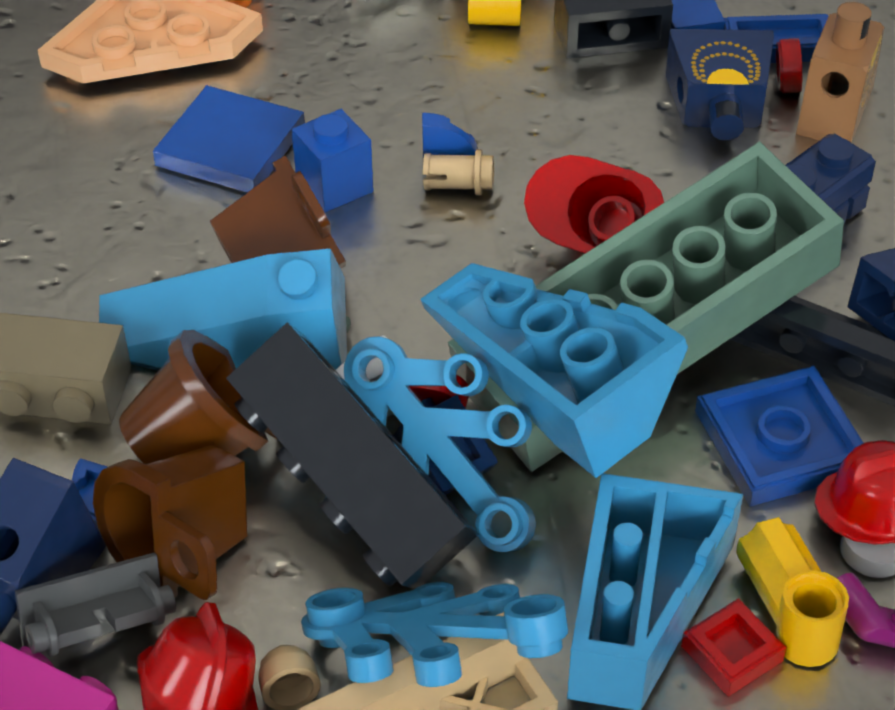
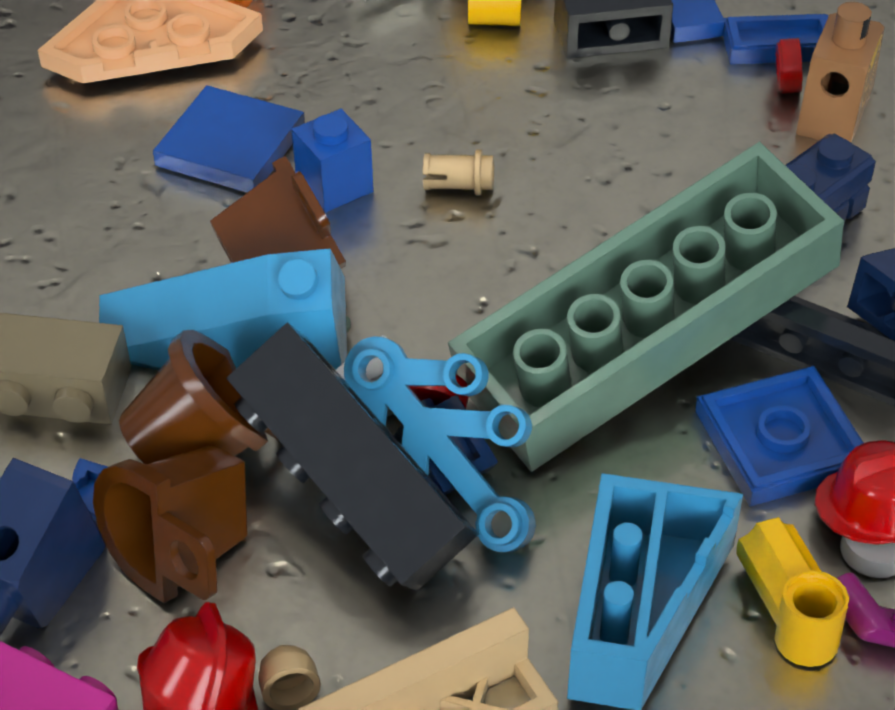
(93, 604): dark grey hinge -> none
(420, 616): dark azure plant -> none
(444, 138): blue tile -> none
(575, 367): dark azure wedge -> none
(586, 201): red piece -> none
(719, 77): dark blue torso -> none
(733, 647): red tile -> none

